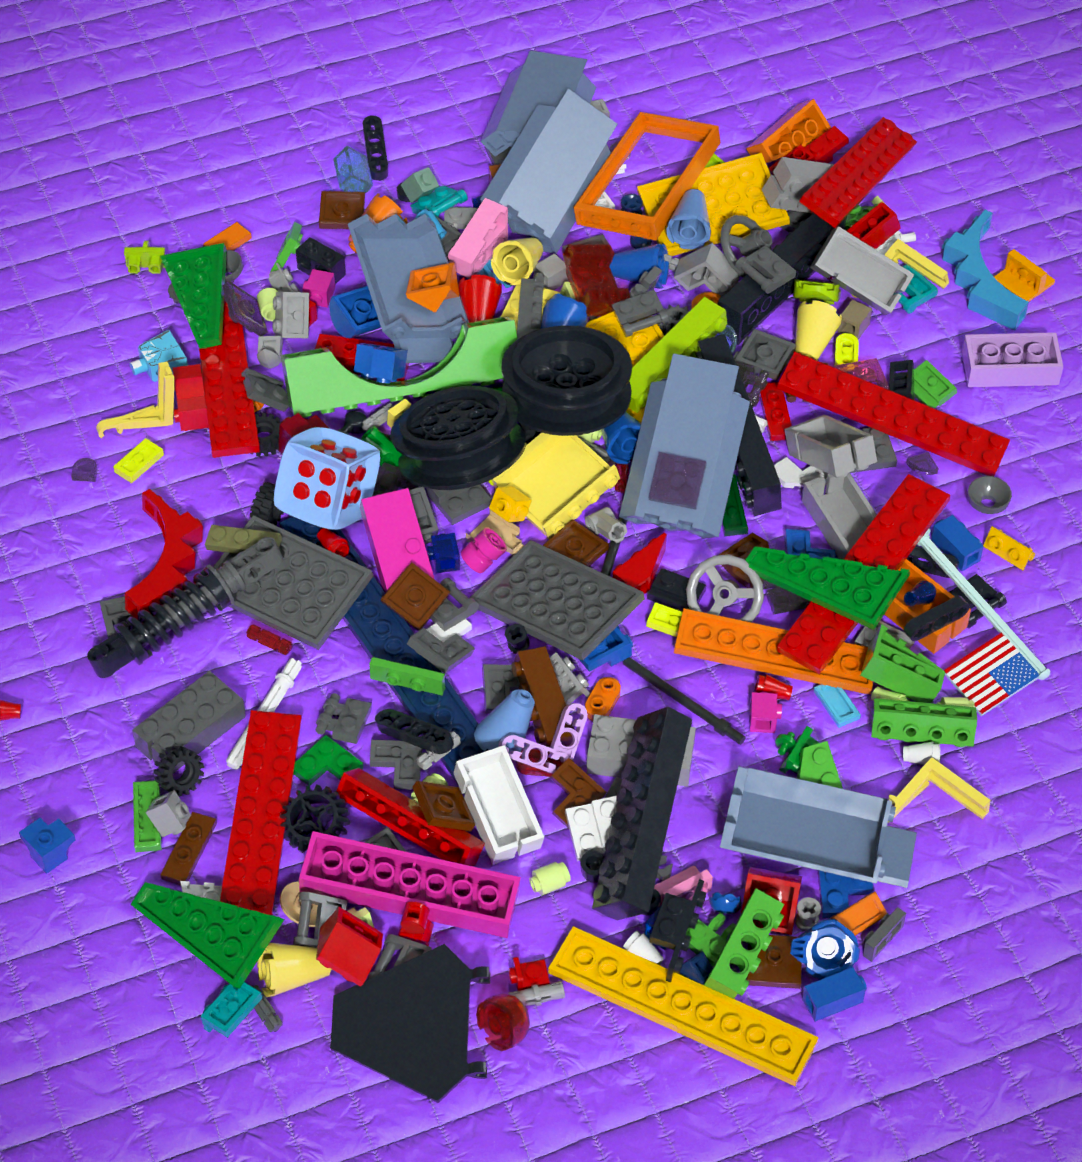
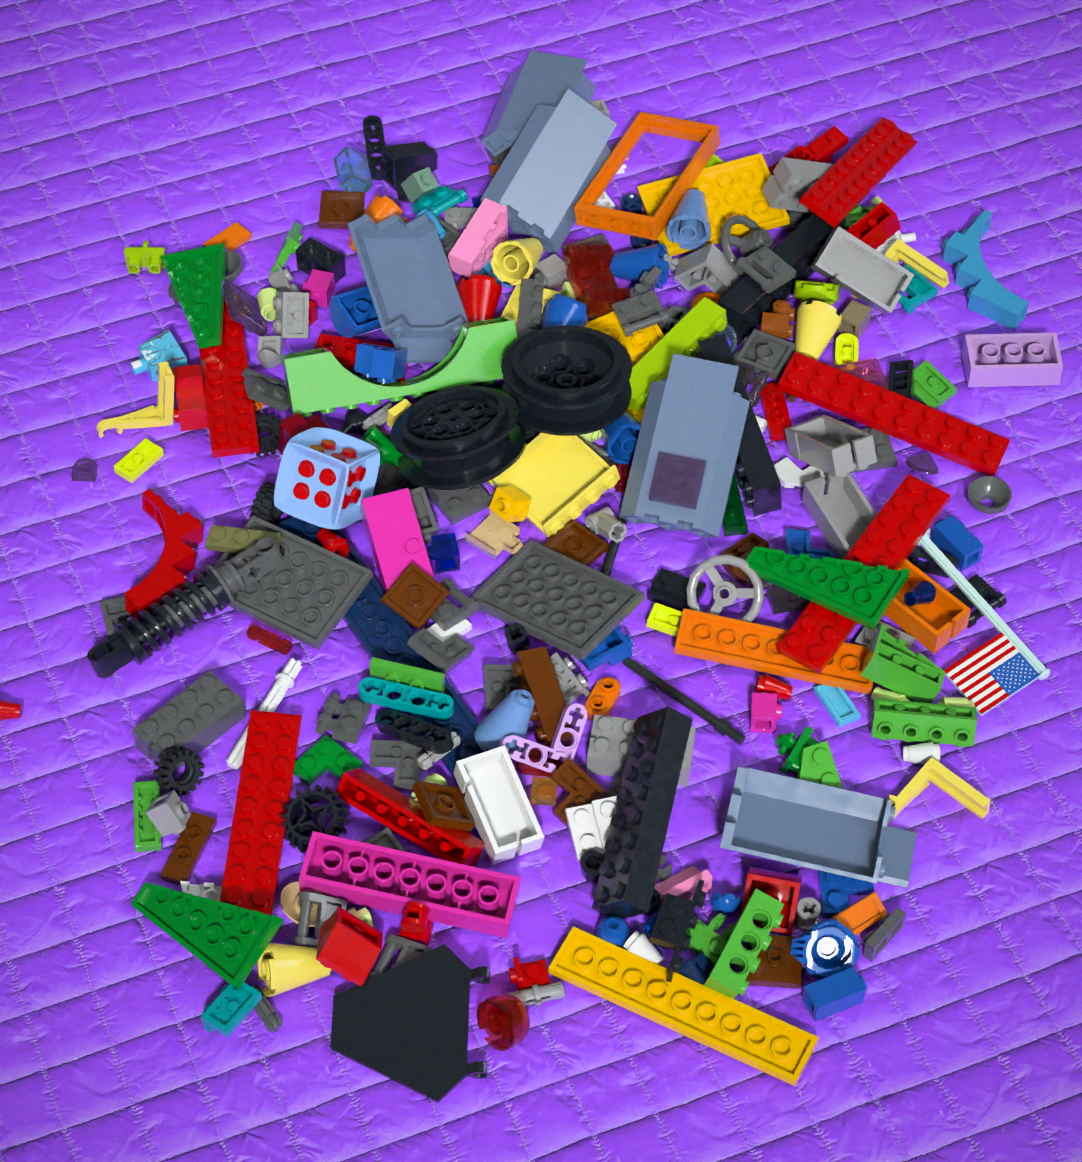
(47, 843): blue brick -> none
(404, 160): none -> black slope
(404, 701): none -> teal beam
(433, 285): orange slope -> none
(482, 551): dark pink wheel -> none
(543, 791): none -> clear yellow plate
(549, 878): yellowish green brick -> none
(613, 930): none -> blue cone
(642, 566): red slope -> none
(778, 321): none -> dark orange brick
(797, 127): orange wedge -> none
(936, 618): black beam -> none
(1008, 548): yellow hinge -> none
(1023, 277): light orange bracket -> none

